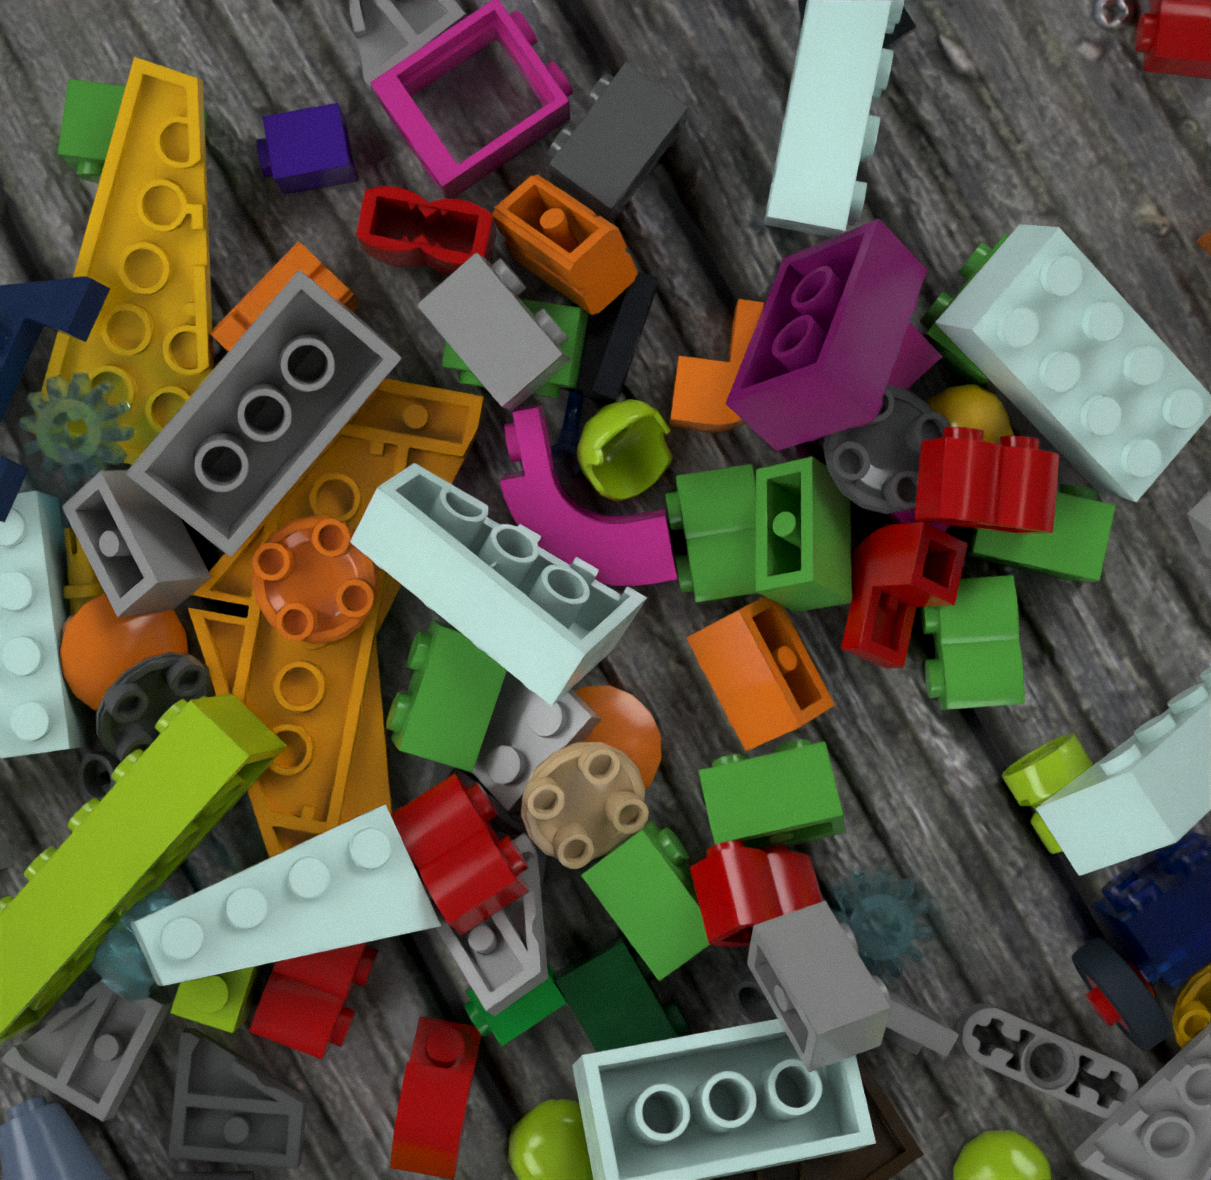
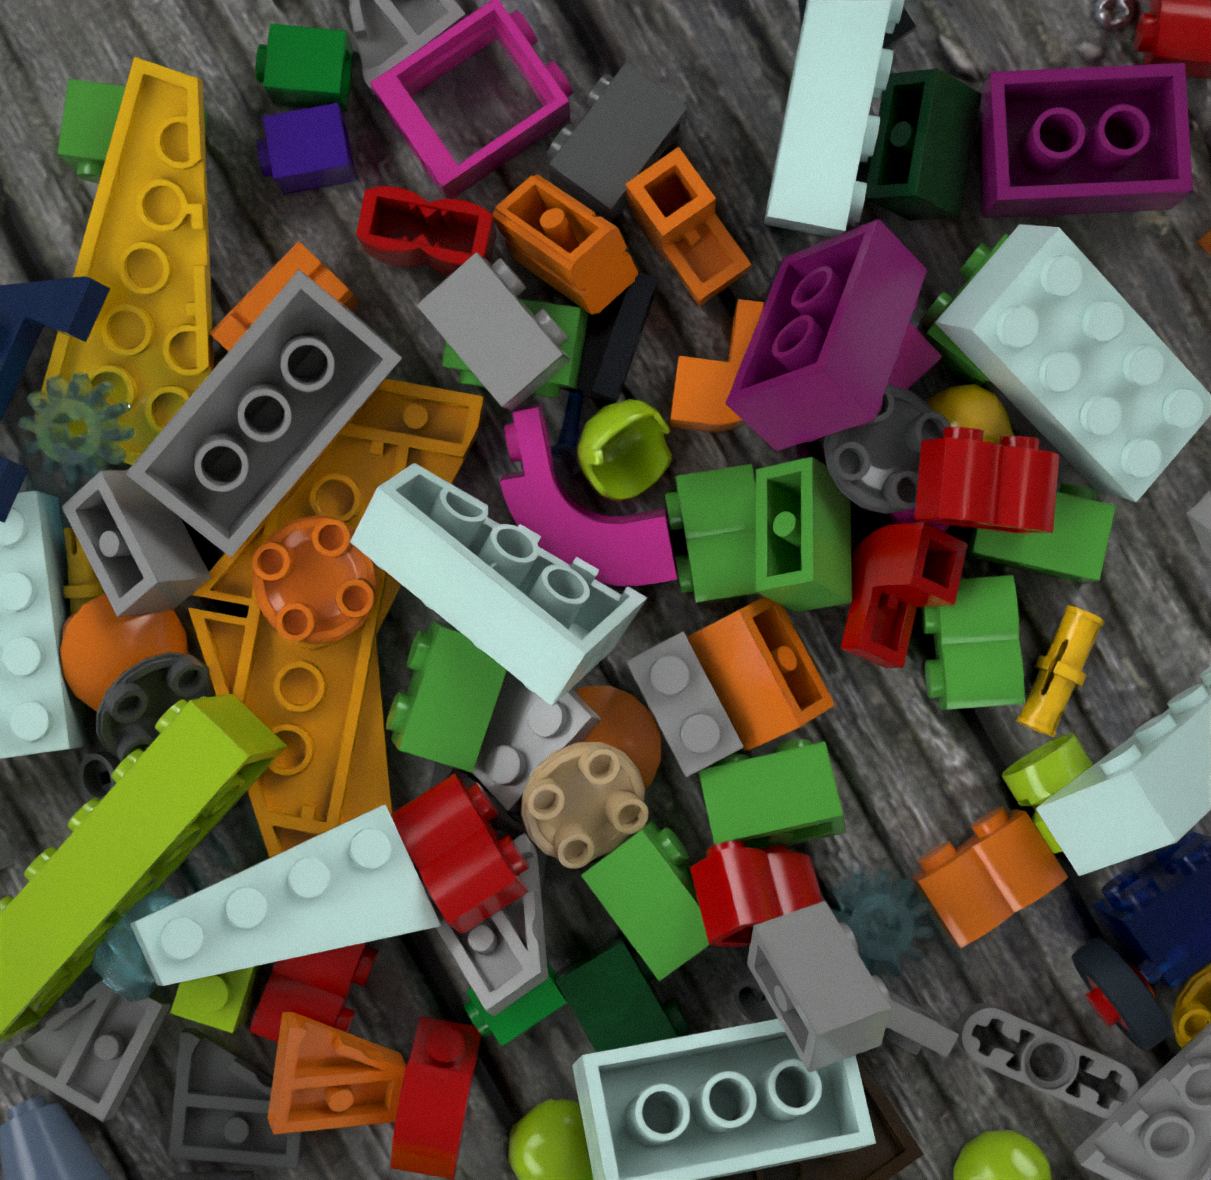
(306, 66): none -> green brick
(331, 1079): none -> orange wing
(682, 226): none -> orange brick
(684, 704): none -> light grey brick
(923, 145): none -> dark green brick
(987, 875): none -> orange brick
(1060, 670): none -> yellow pin
(1084, 140): none -> magenta brick

